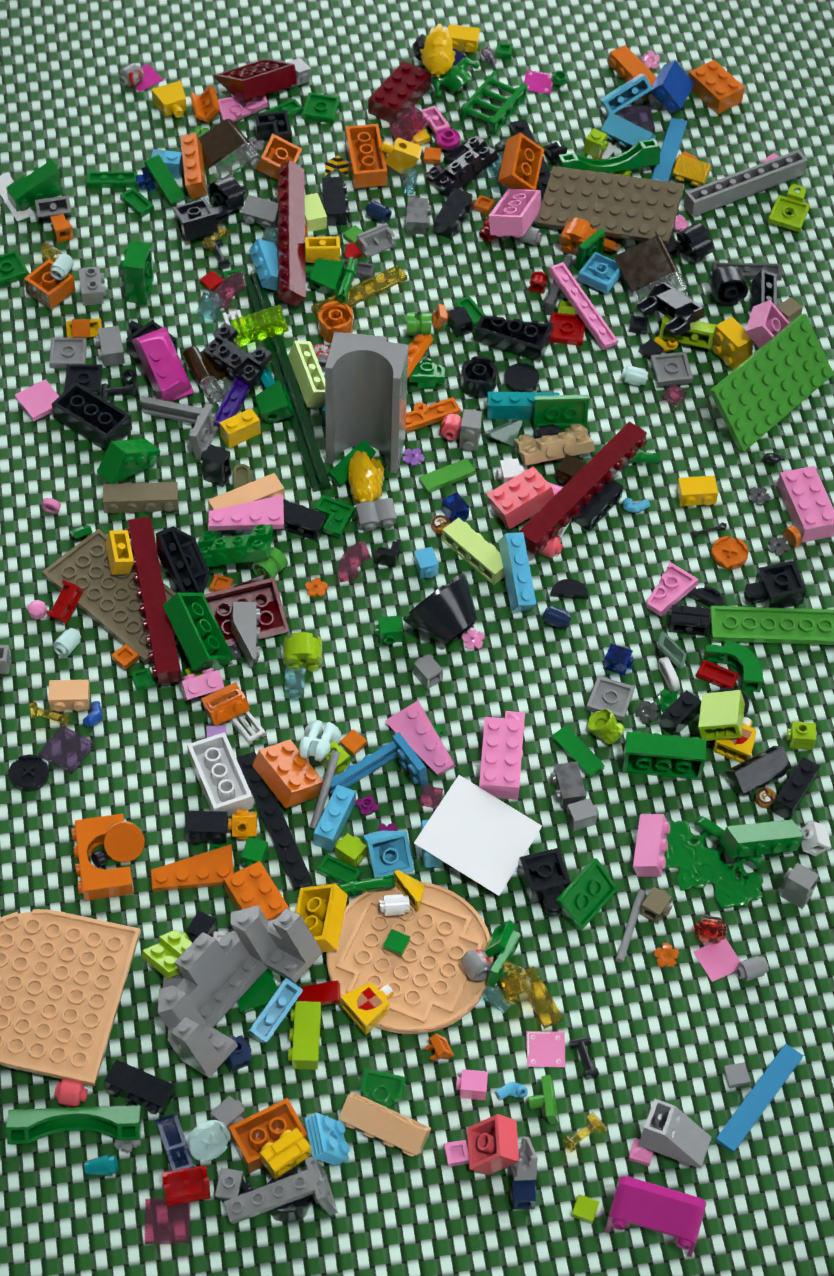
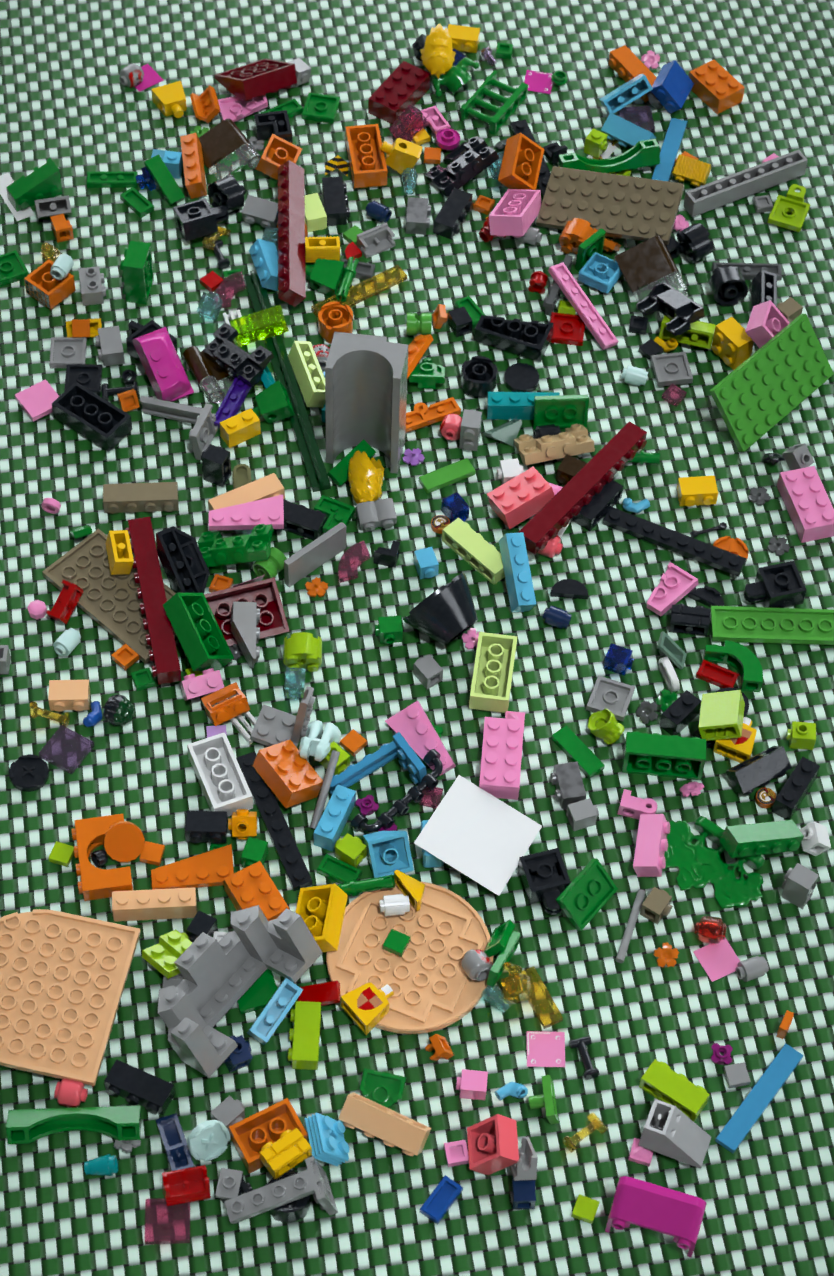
(61, 854): none -> lime tile
(118, 710): none -> piece
(127, 458): green wedge -> none
(128, 400): none -> orange tile
(152, 853): none -> orange tile
(154, 904): none -> light nougat brick
(279, 726): none -> light grey bracket
(315, 554): none -> light grey tile
(401, 805): none -> black bar
(441, 1199): none -> blue tile
(493, 672): none -> yellowish green brick
(634, 806): none -> bright pink leg
(674, 541): none -> black plate
(674, 1089): none -> lime brick
(691, 788): none -> bright pink plant
(721, 1059): none -> magenta plate
(762, 203): none -> light grey tile
(785, 1024): none -> orange tile
(792, 535): orange tile -> none
(798, 457): none -> light grey brick

